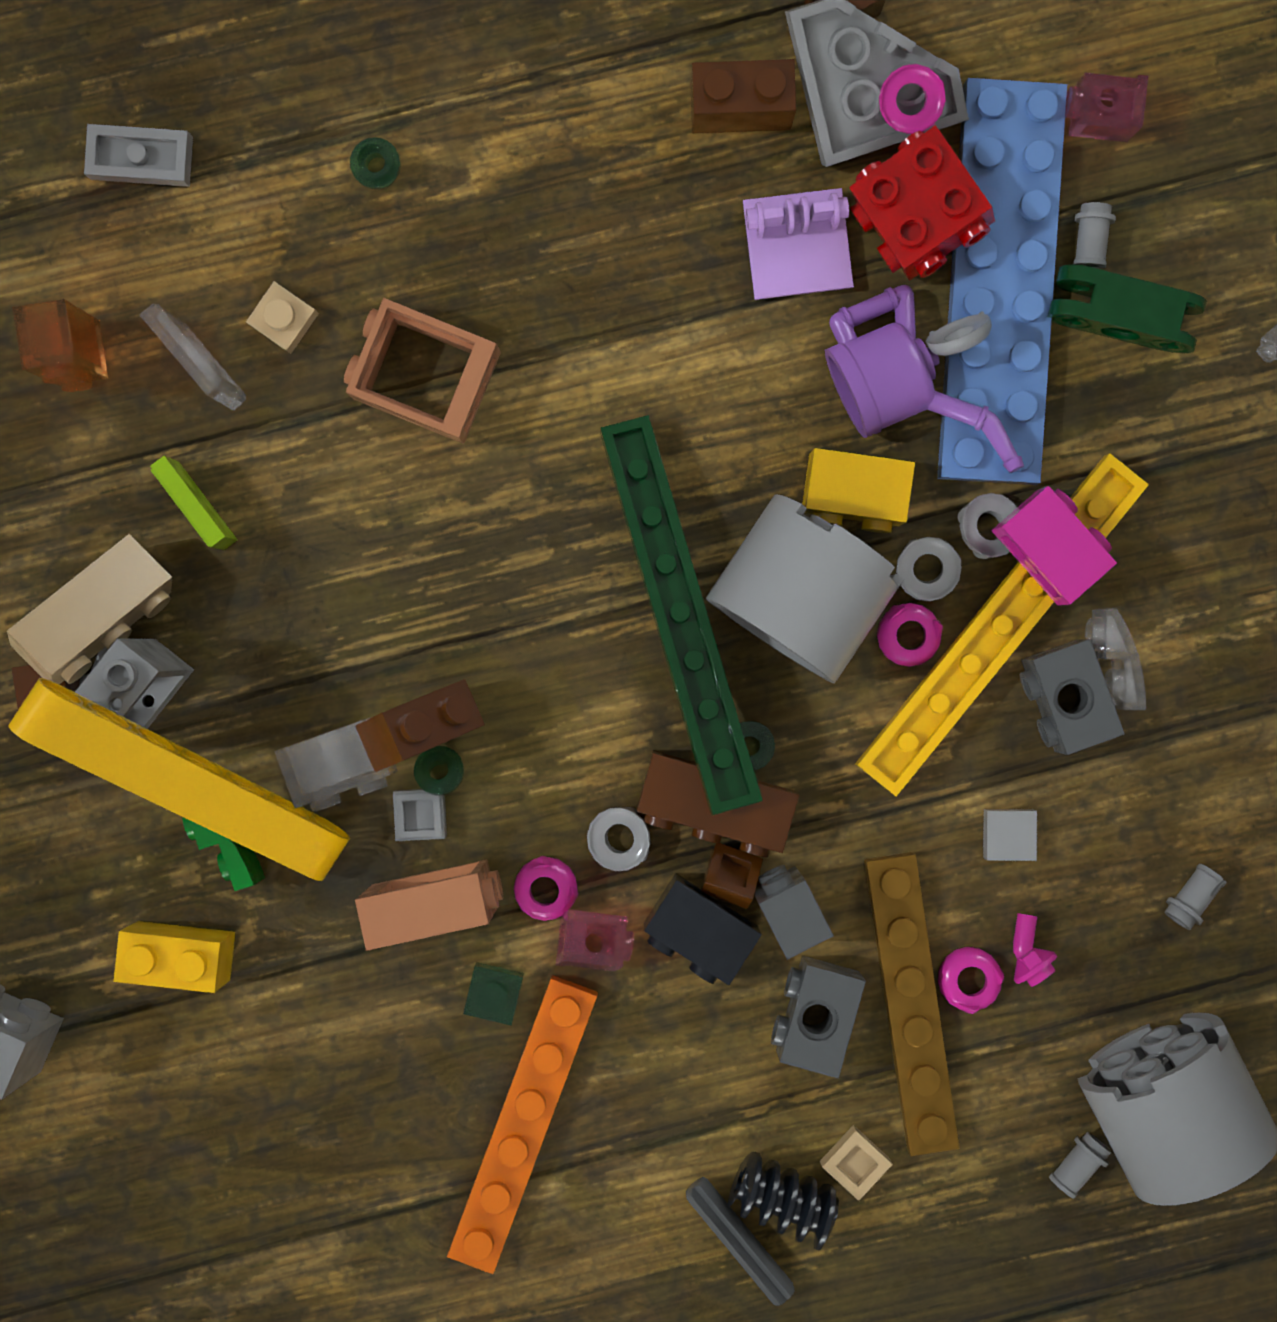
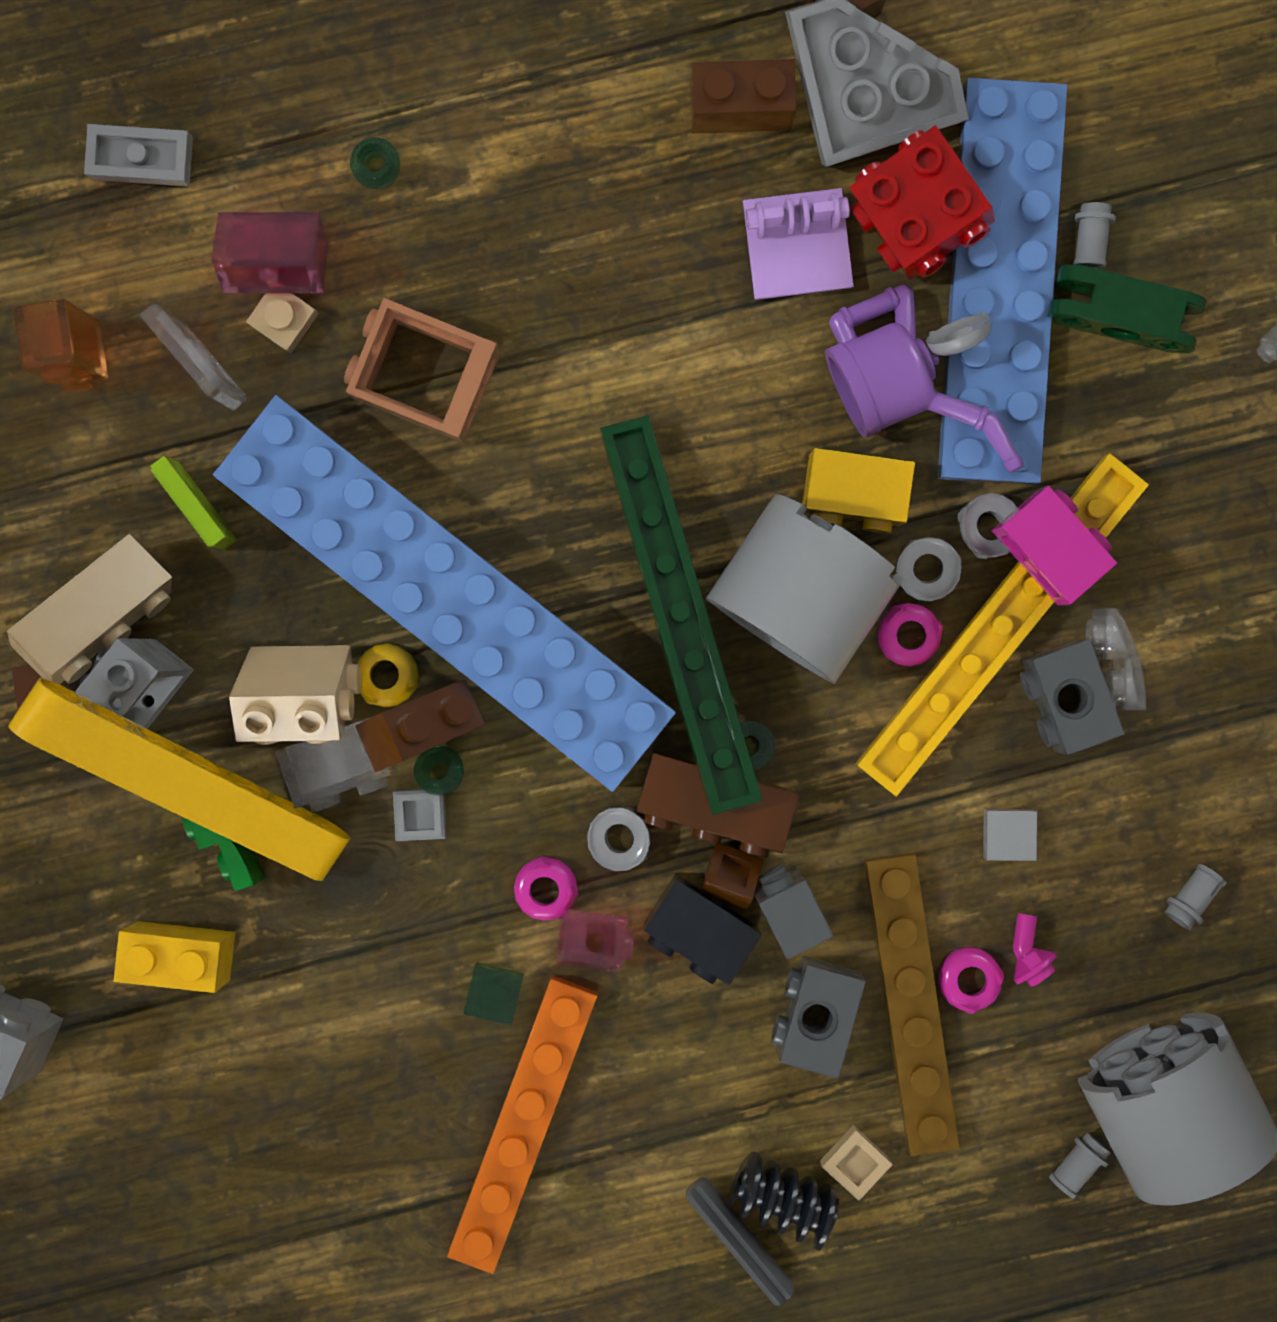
(270, 252): none -> clear pink brick
(294, 694): none -> tan brick
(407, 678): none -> yellow piece
(428, 904): nougat window -> none
(444, 593): none -> medium blue brick
(934, 95): dark pink piece -> none
(1098, 121): clear pink brick -> none

